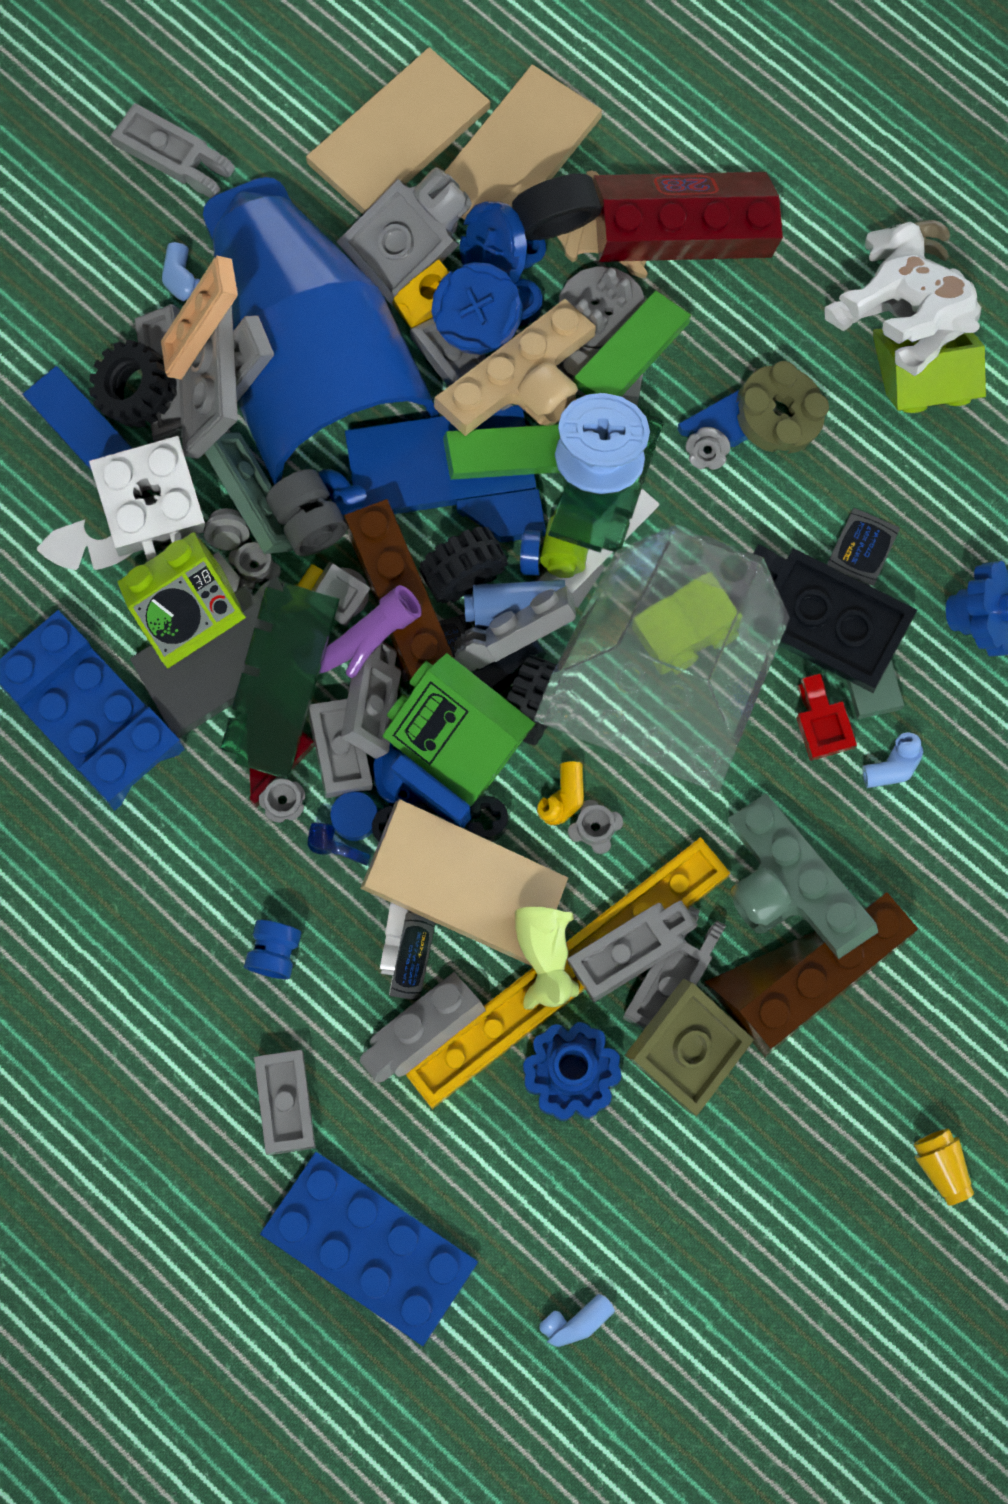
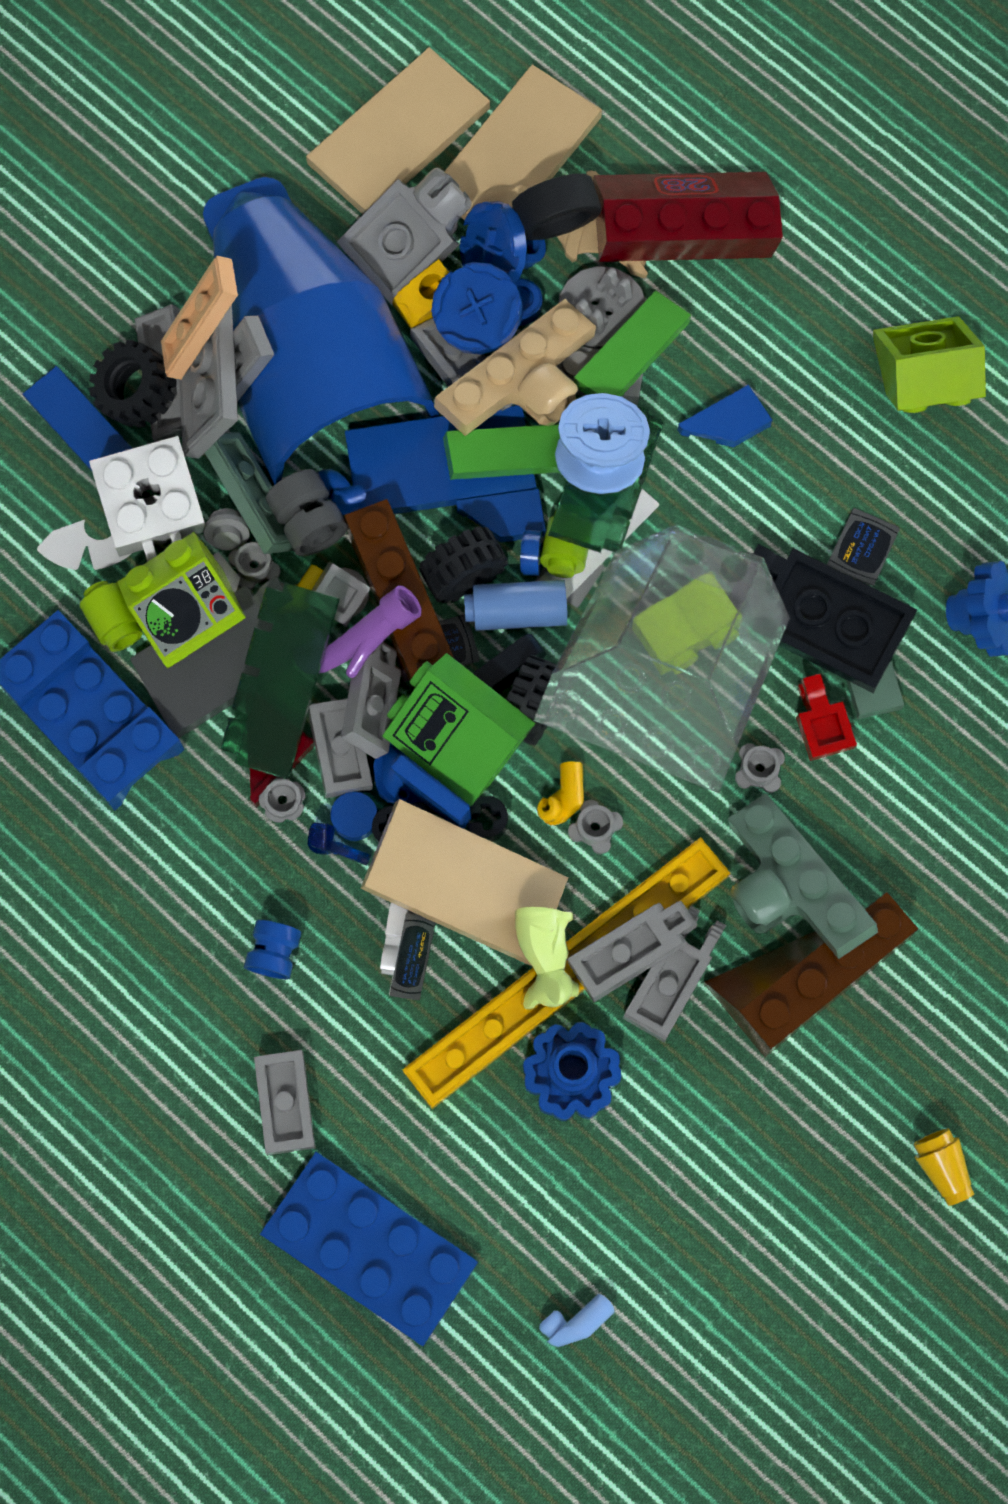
(110, 616): none -> lime brick
(170, 149): light grey hinge -> none
(175, 275): light blue arm -> none
(421, 1029): light grey hinge -> none
(514, 631): light grey hinge -> none
(689, 1047): olive plate -> none
(707, 437): light grey plate -> none
(769, 758): none -> light grey plate
(794, 389): olive plate -> none
(899, 765): light blue arm -> none
(923, 295): white animal -> none

